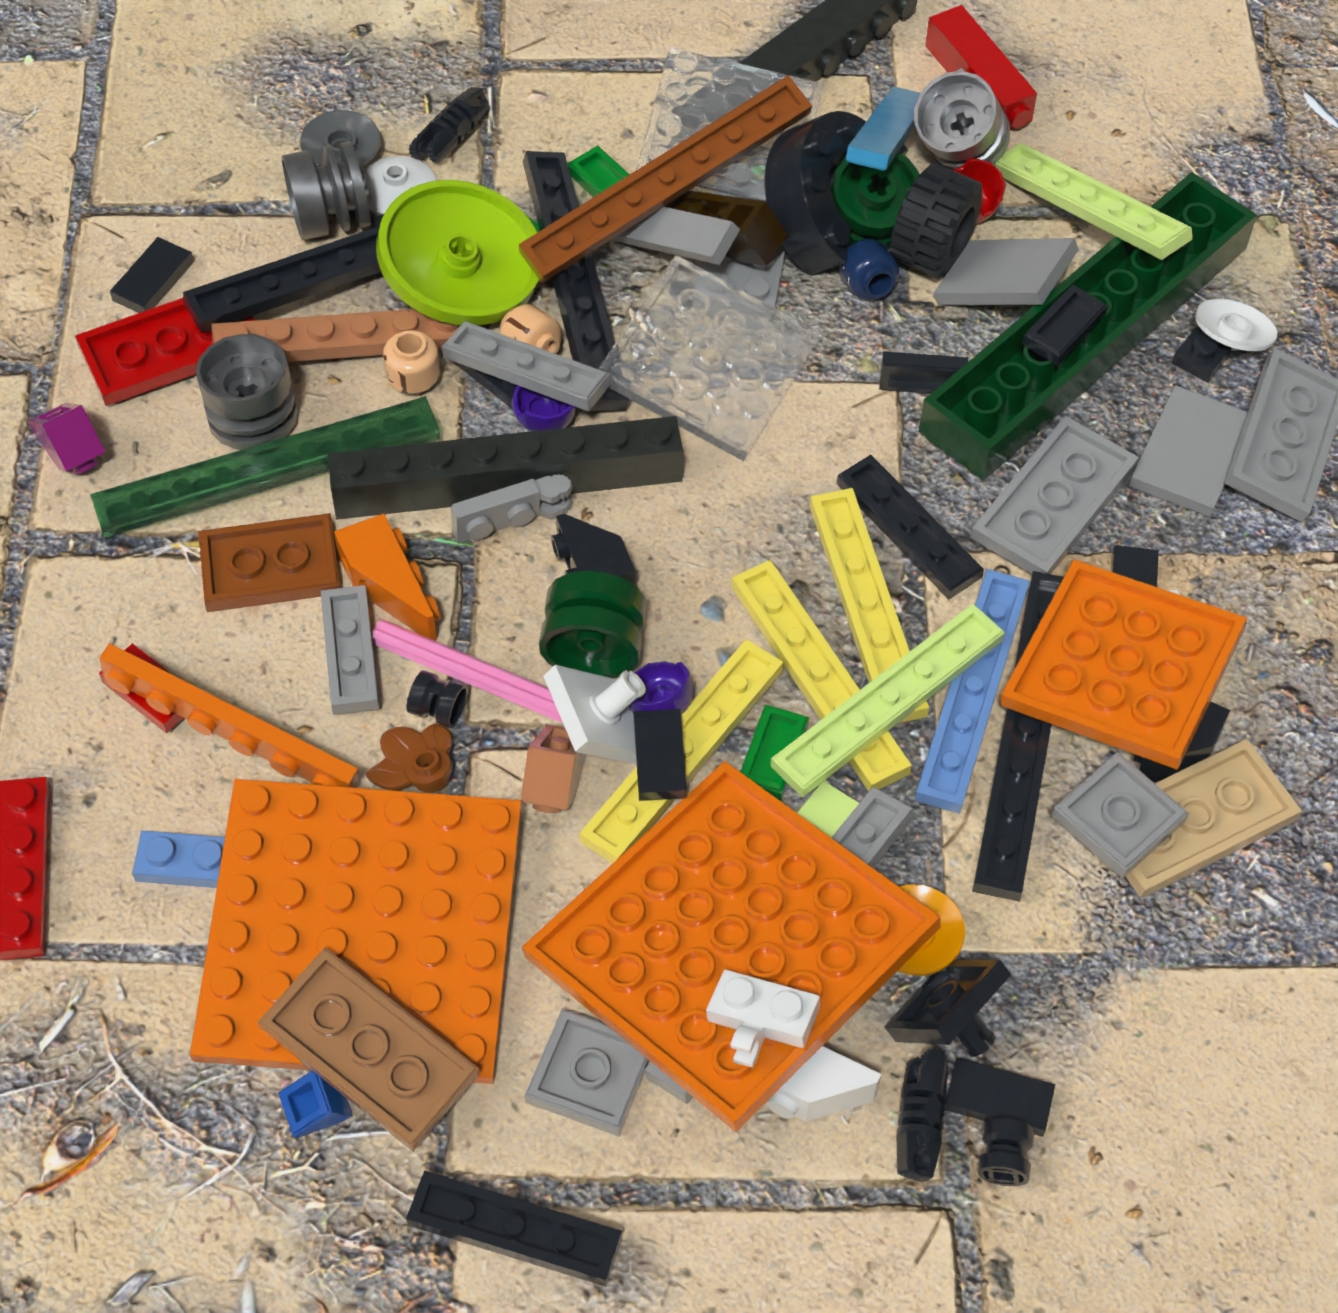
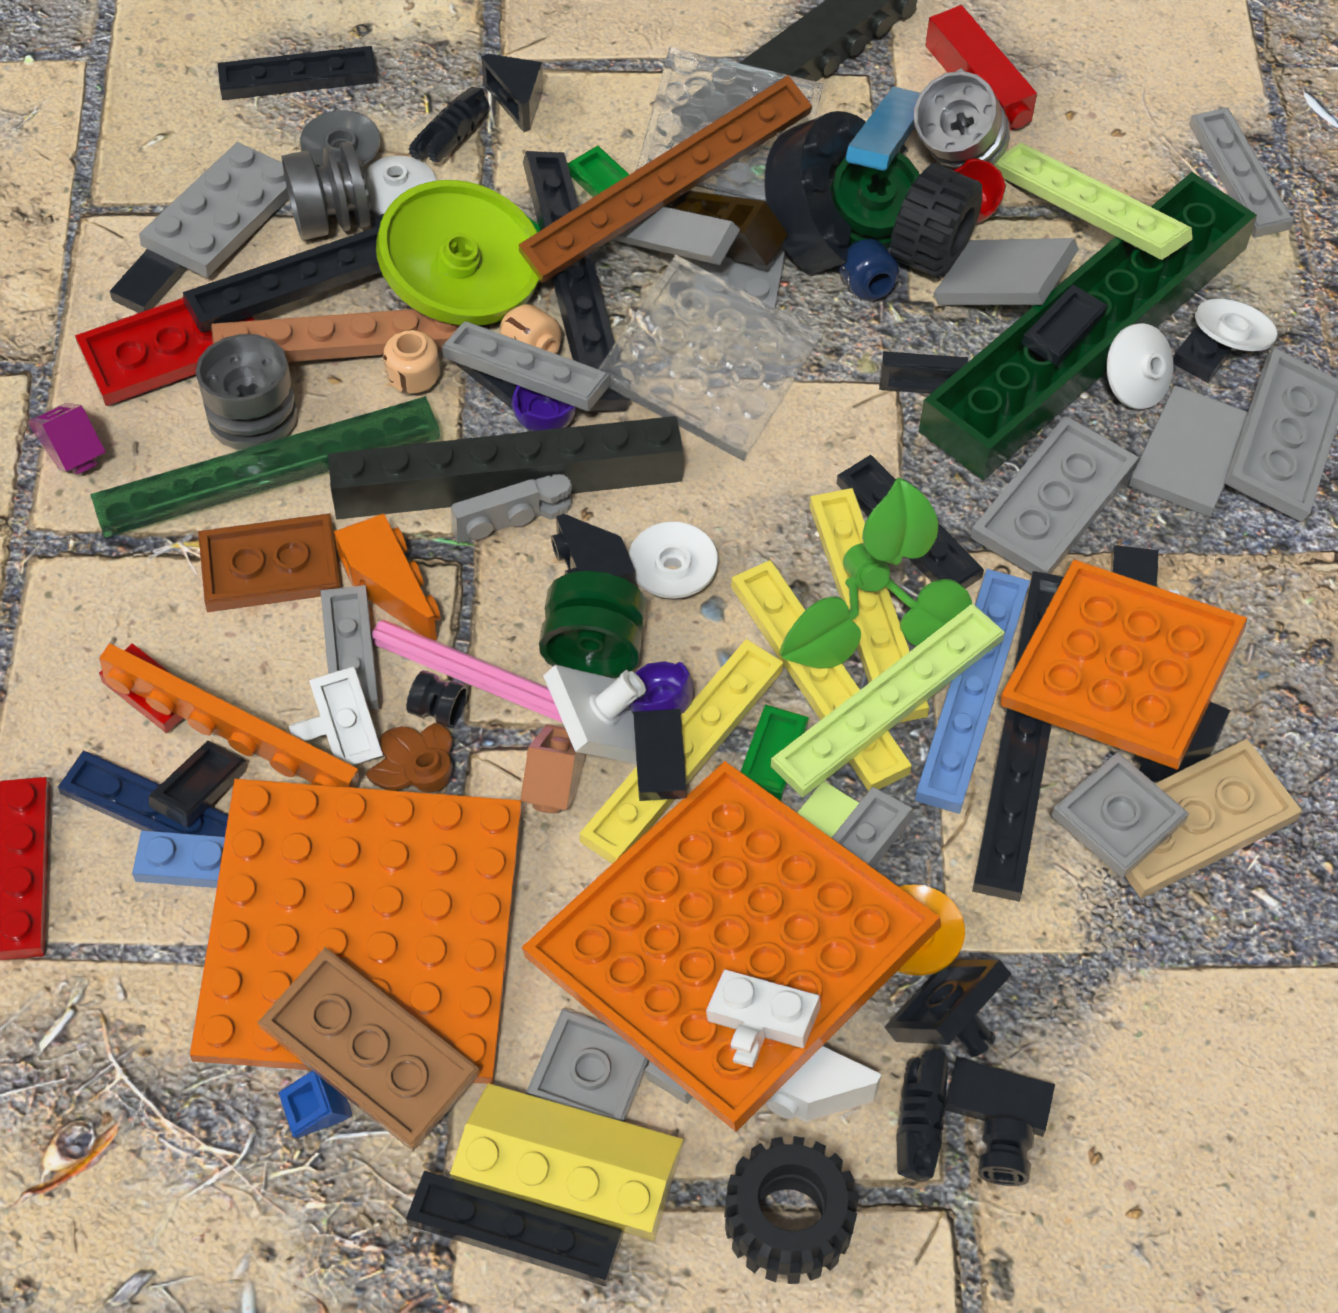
(126, 798): none -> dark blue tile
(197, 783): none -> black tile
(218, 210): none -> light grey plate
(297, 73): none -> black tile
(342, 718): none -> white plate
(514, 85): none -> black slope
(568, 1160): none -> light yellow slope
(677, 546): none -> white dish
(796, 1169): none -> black tyre
(896, 528): none -> bright green plant
(1140, 366): none -> white dish
(1241, 170): none -> light grey tile

